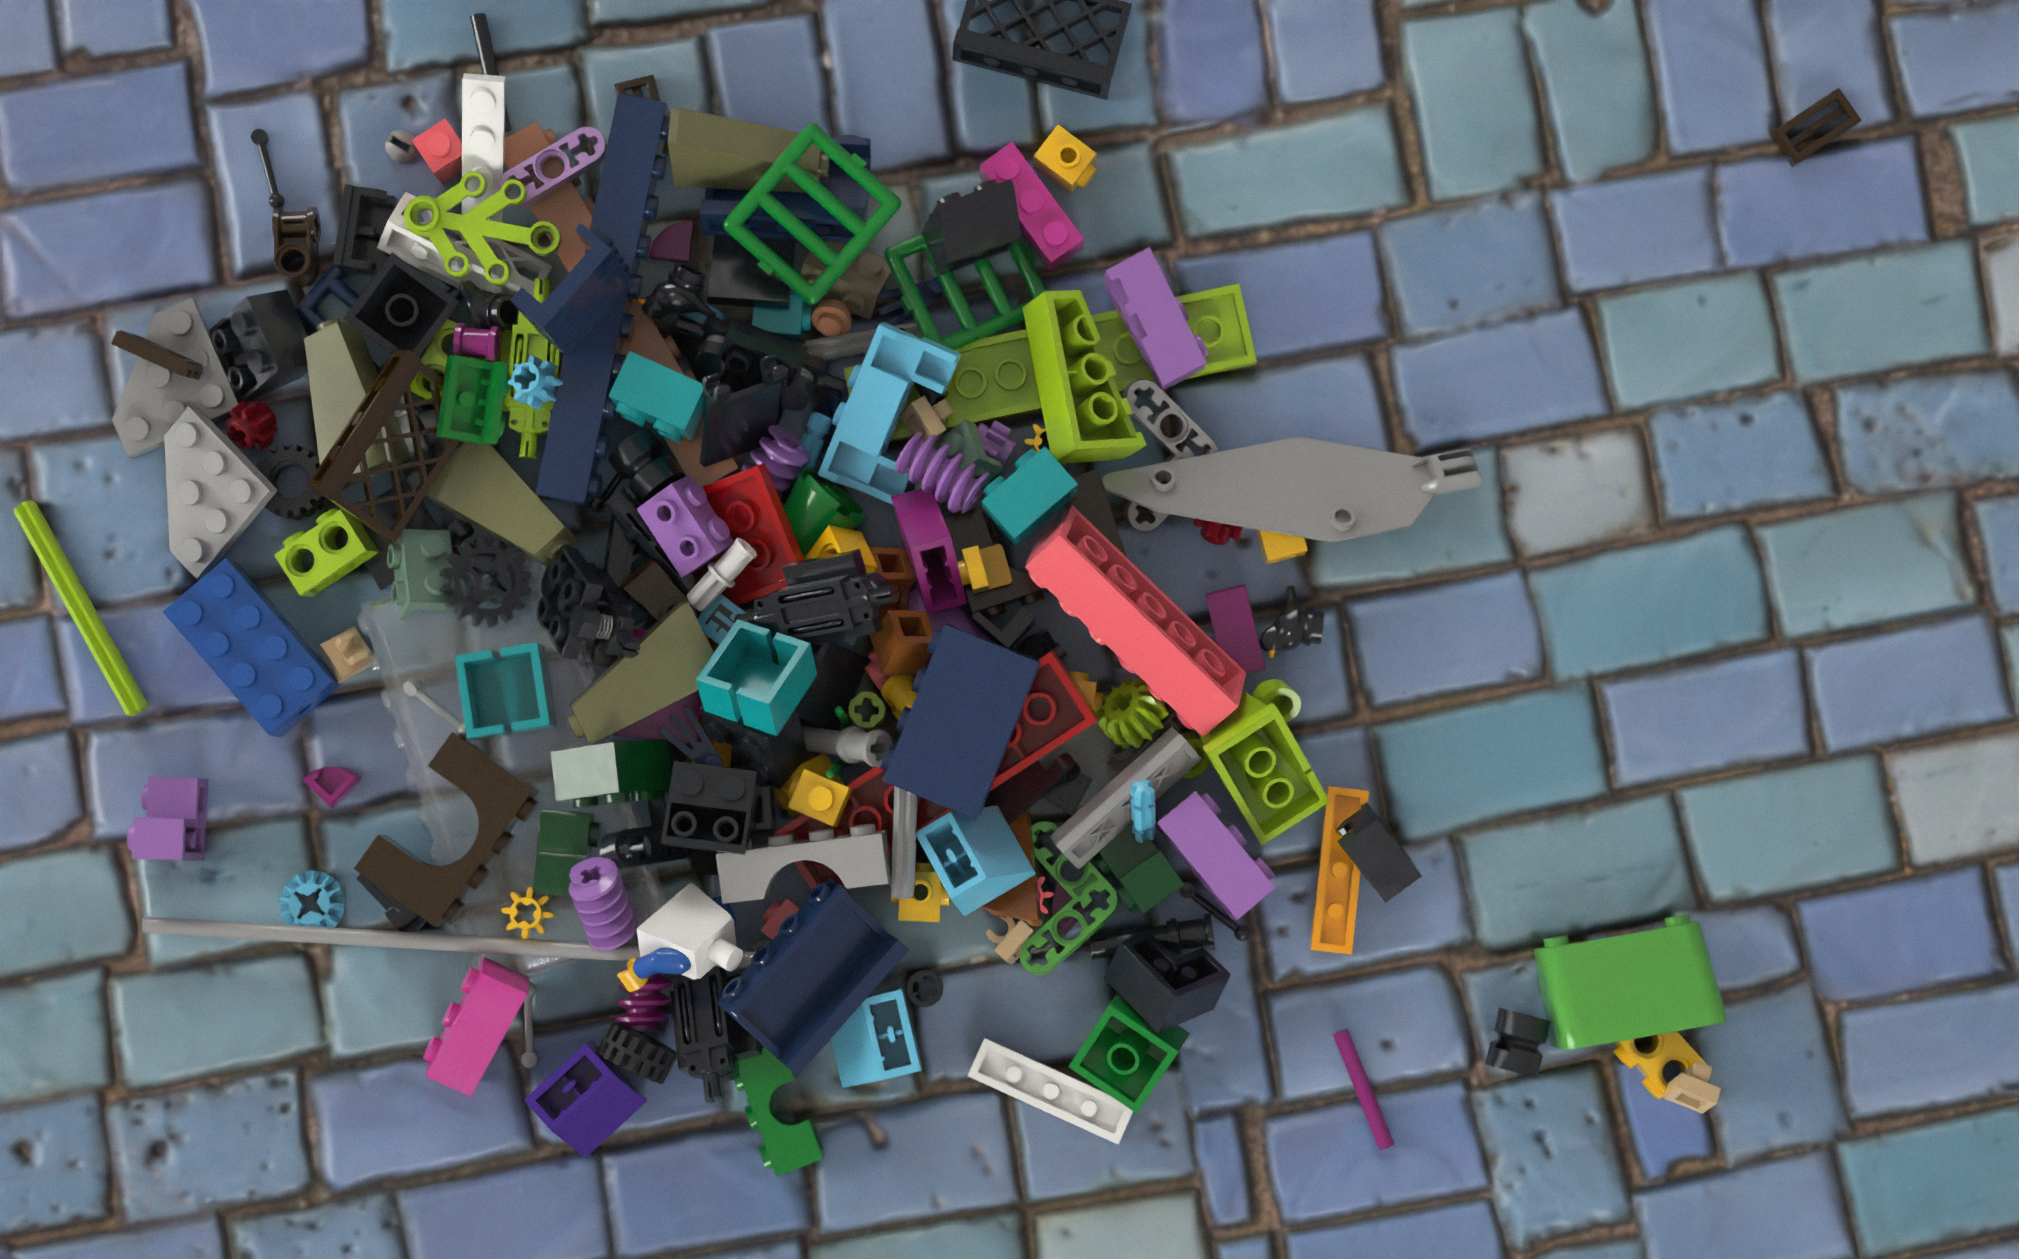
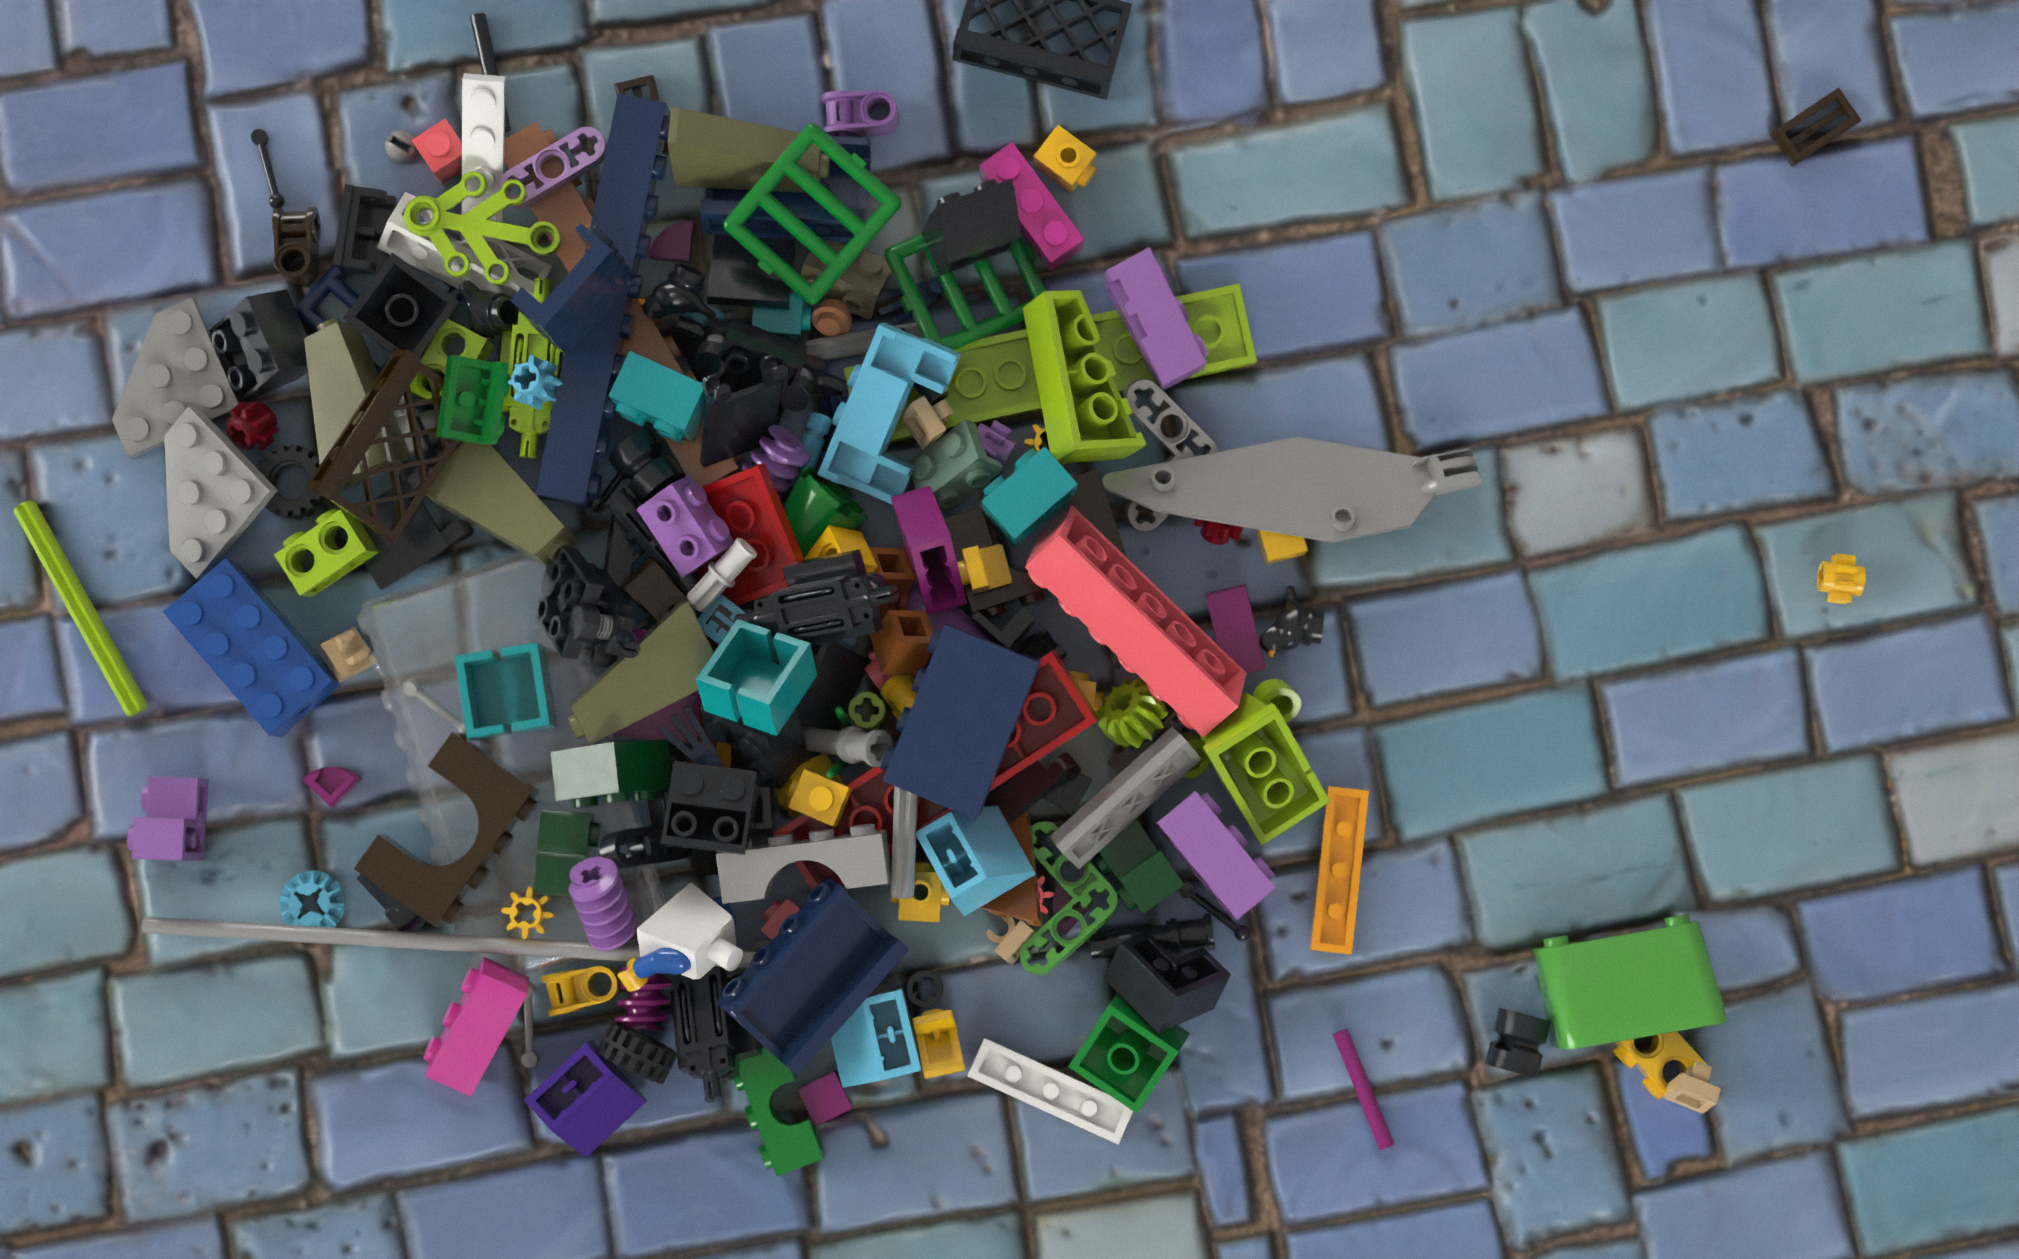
(158, 354): dark brown tile -> none
(417, 566): sand green bracket -> none
(477, 342): magenta bush -> none
(499, 591): black gear -> none
(575, 988): none -> yellow piece
(825, 1098): none -> magenta tile
(856, 113): none -> medium lavender piece
(938, 1043): none -> yellow bracket
(940, 473): medium lavender piece -> none
(1143, 810): medium azure axle -> none
(1377, 853): black hinge -> none
(1841, 578): none -> yellow gear

